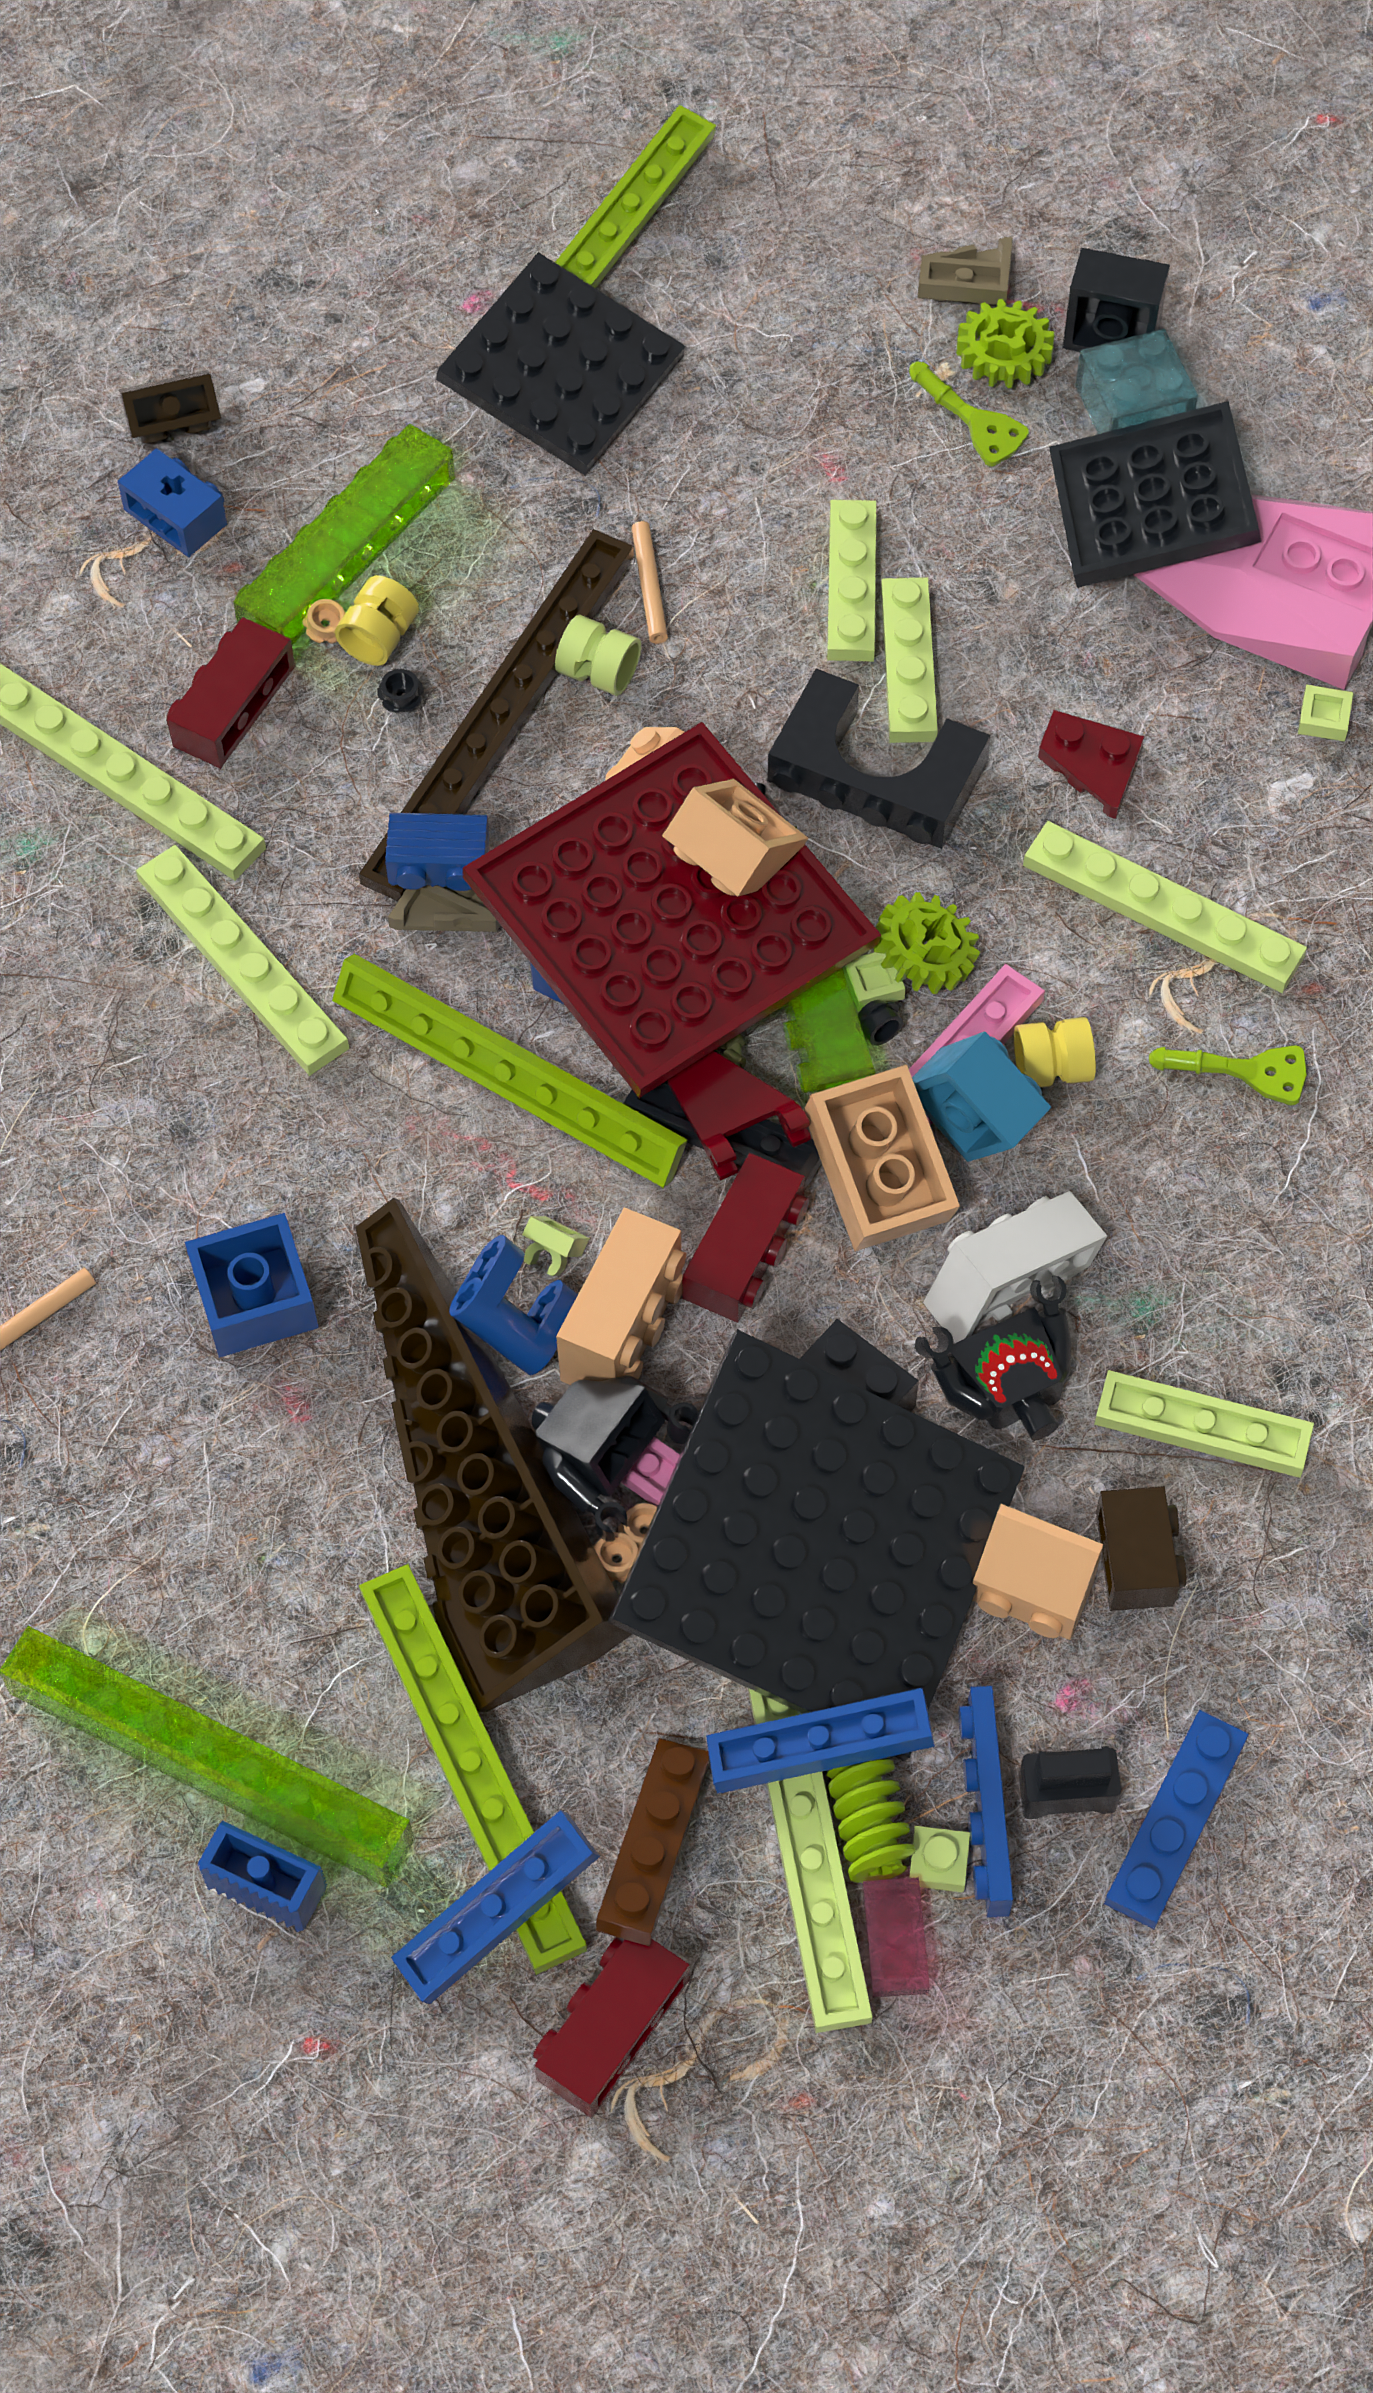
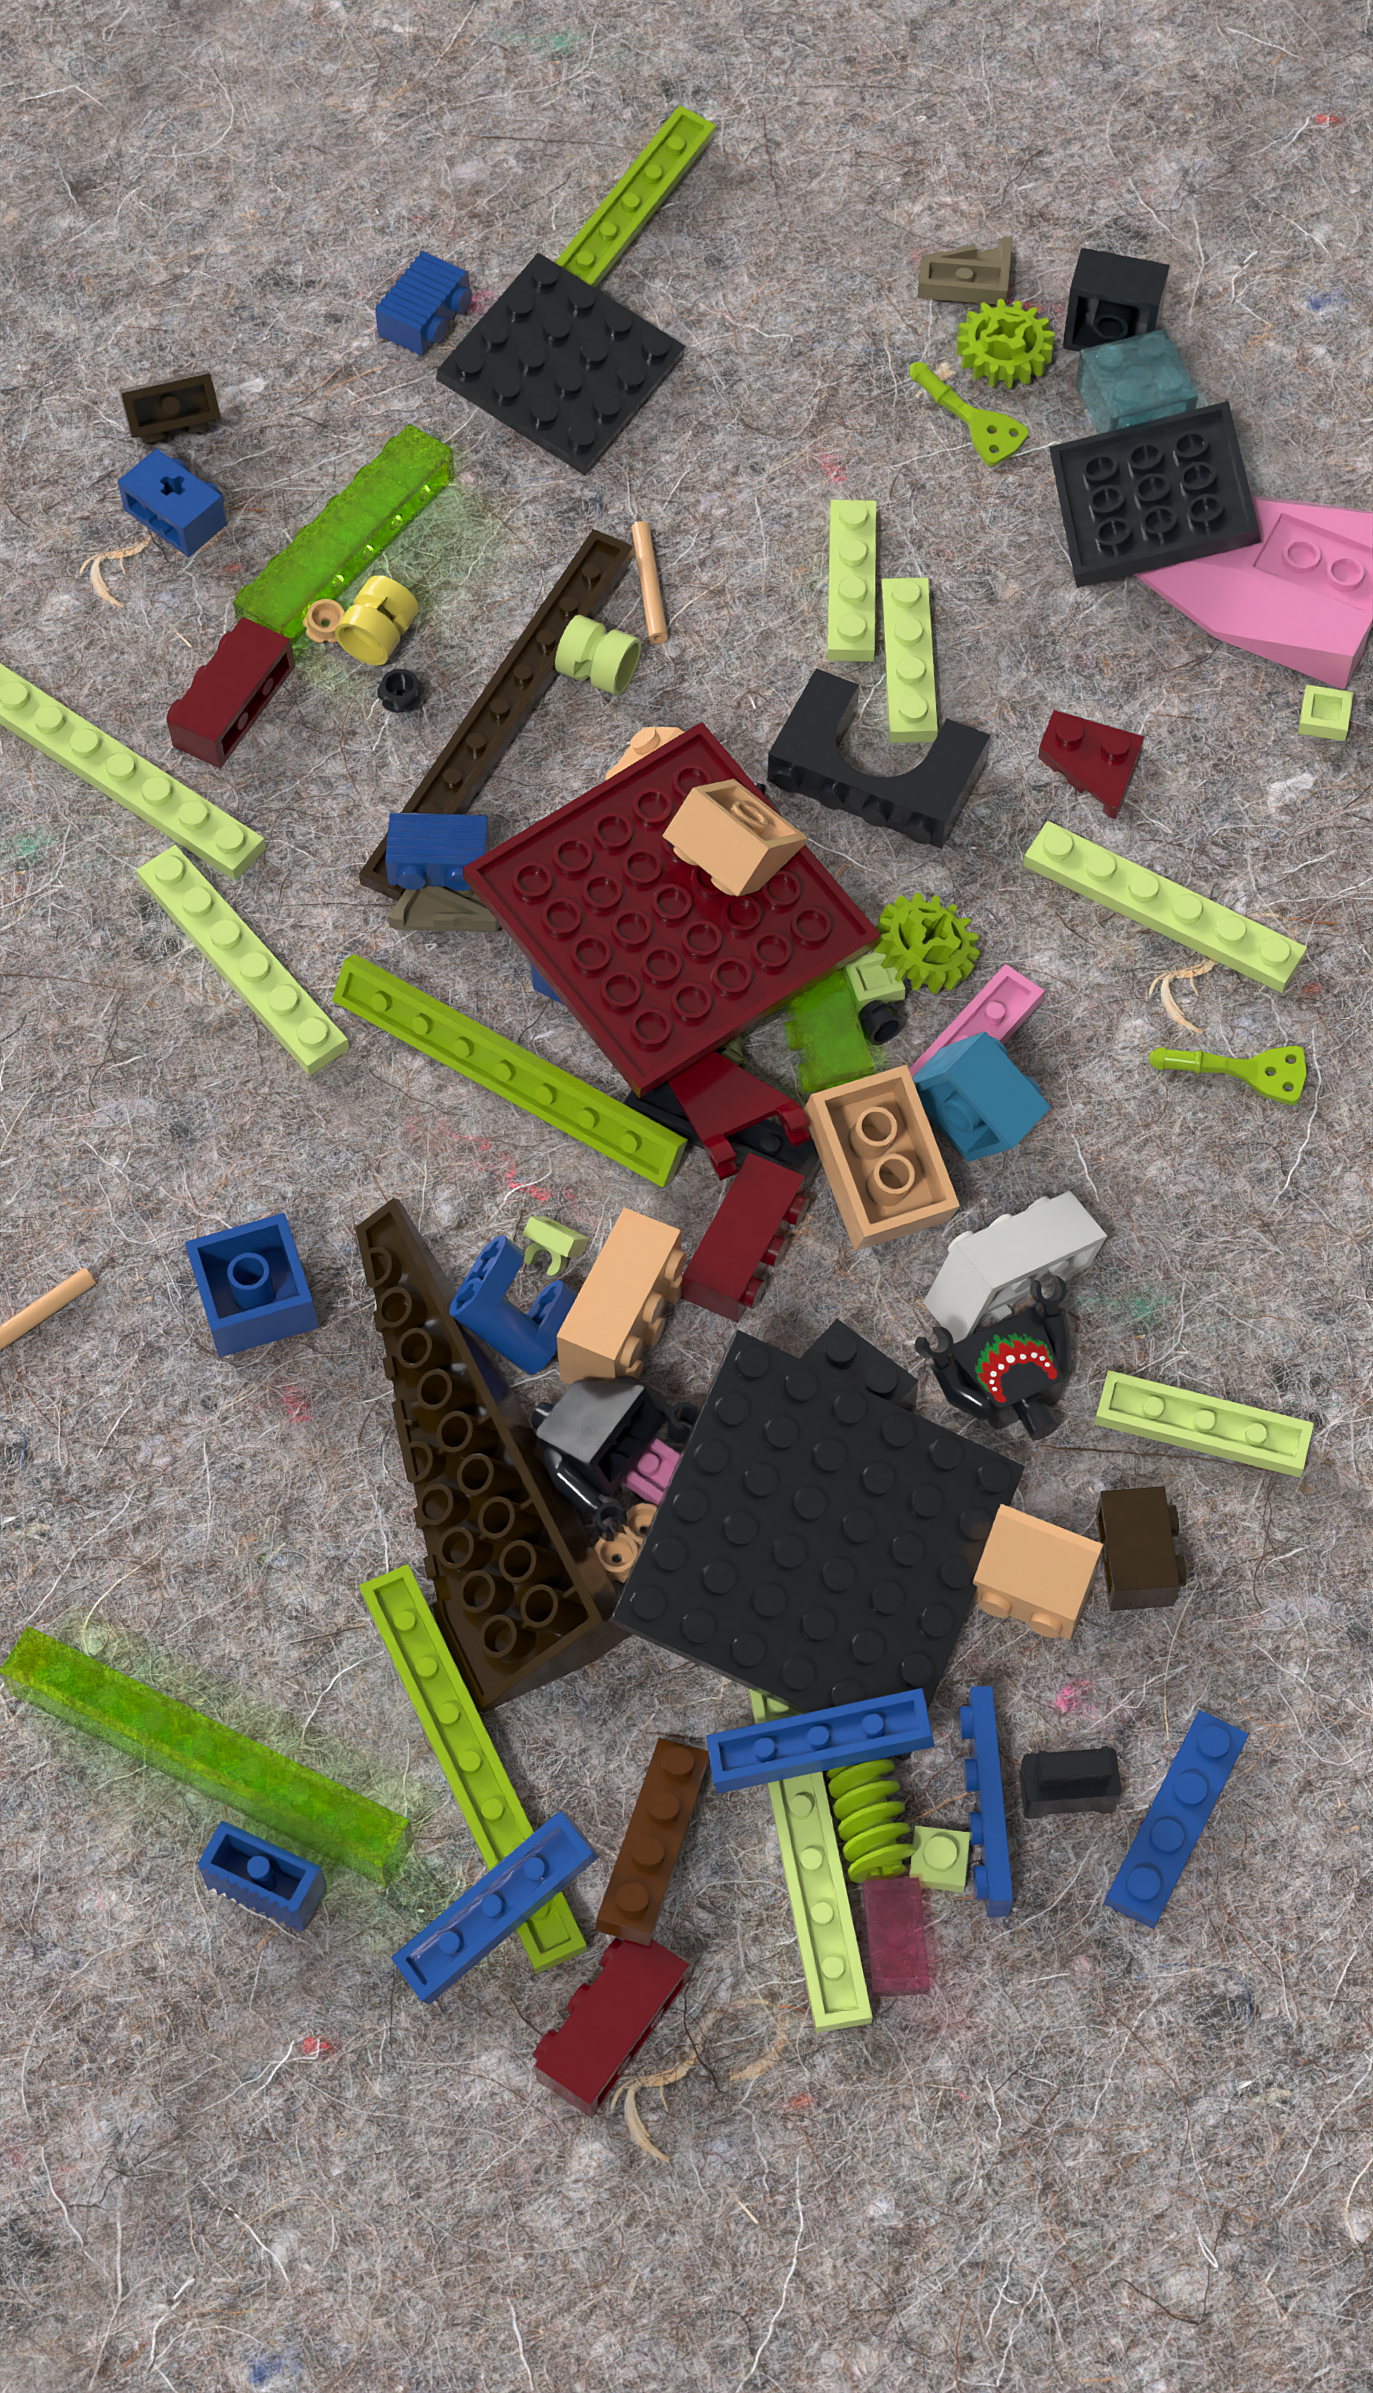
(423, 303): none -> blue brick
(1057, 1052): light yellow wheel -> none

